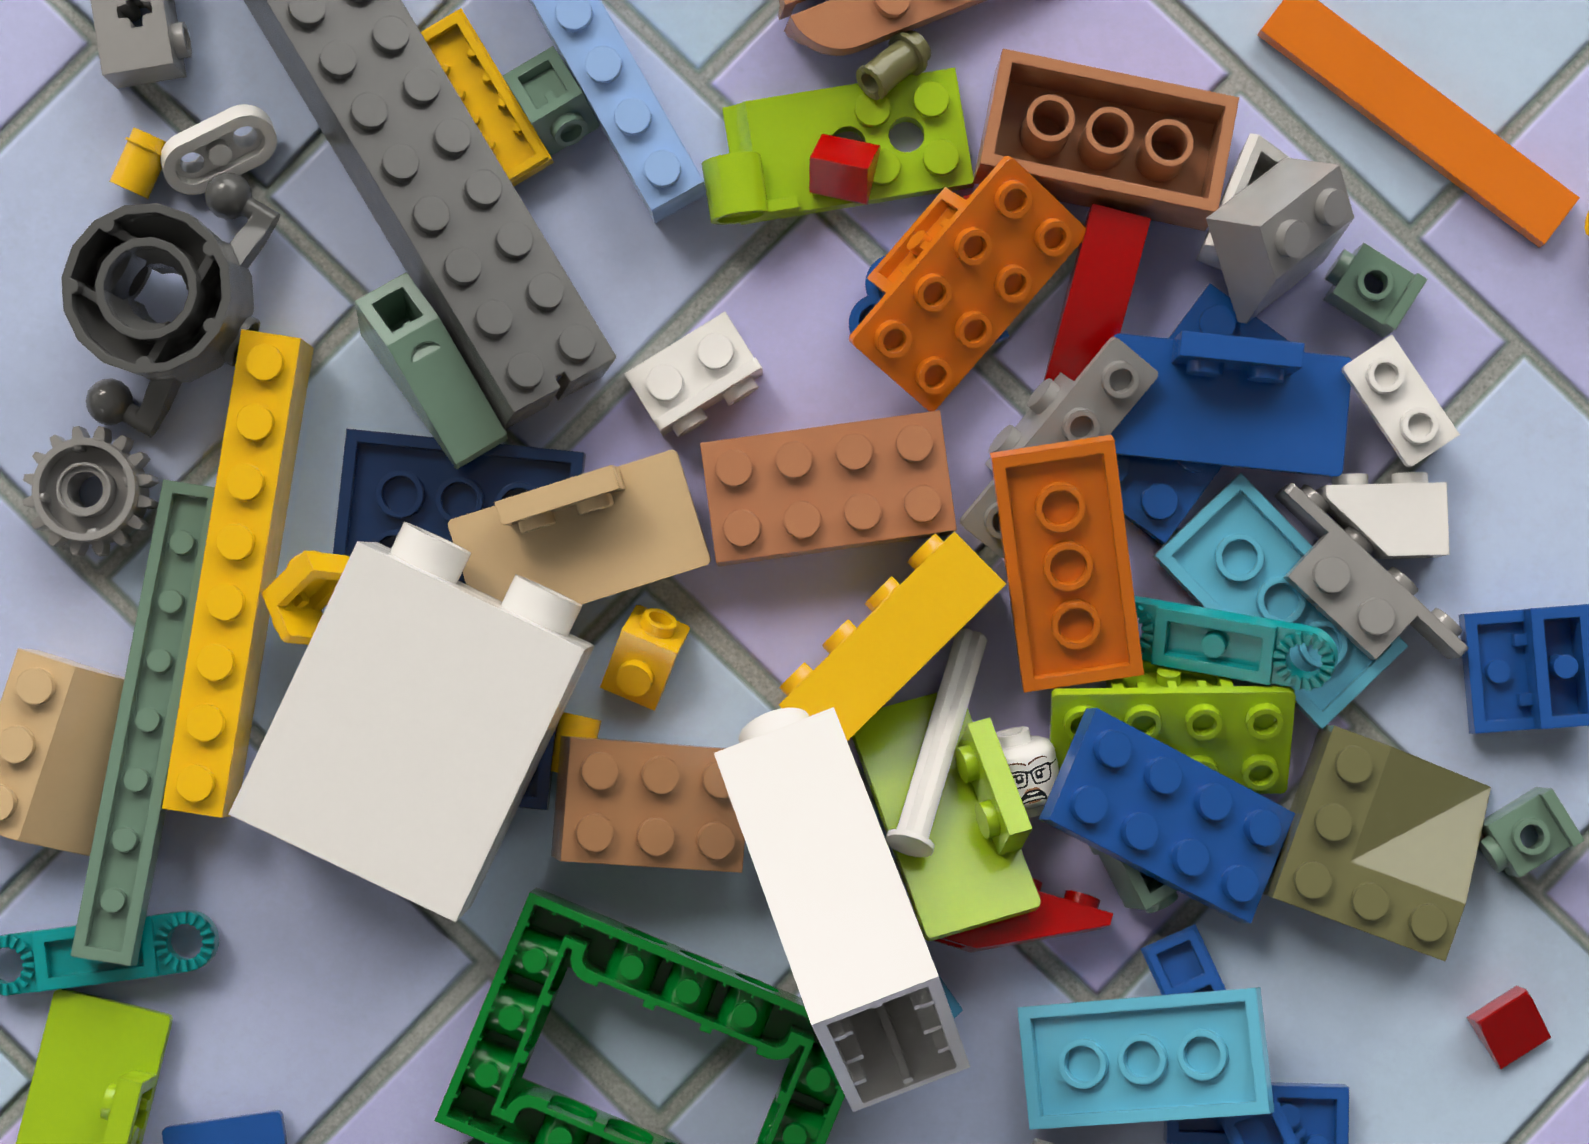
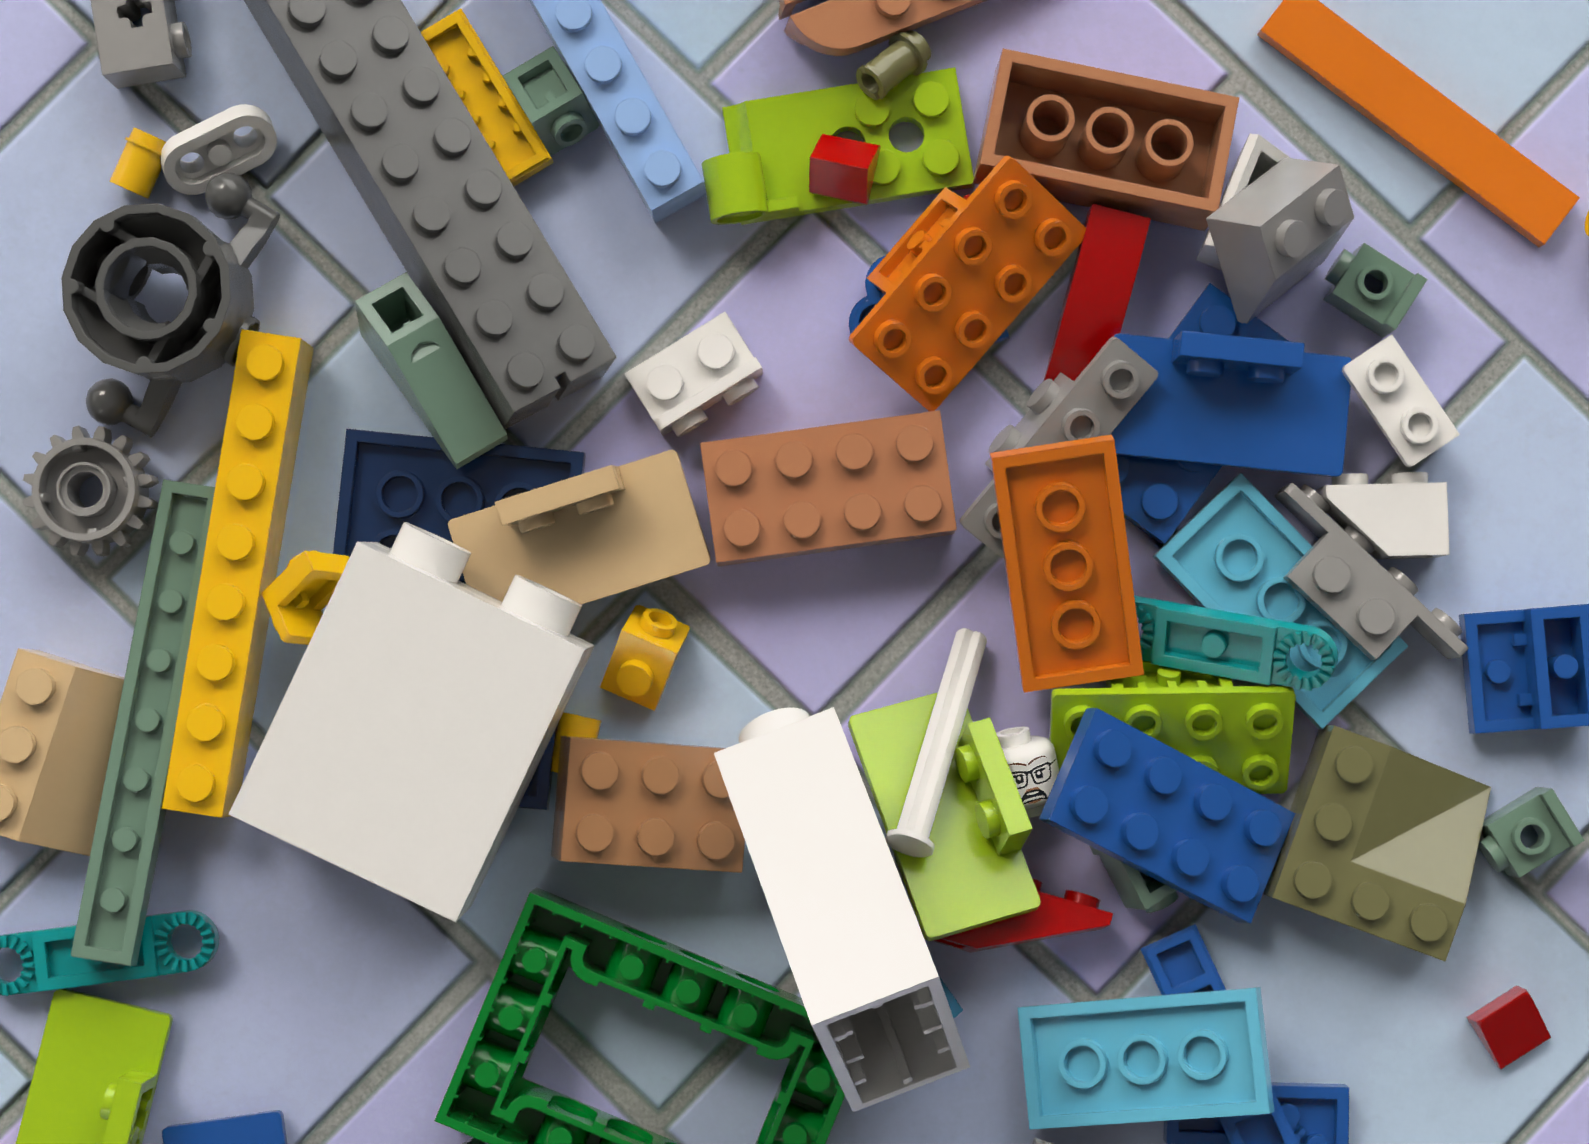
(899, 635): yellow piece -> none

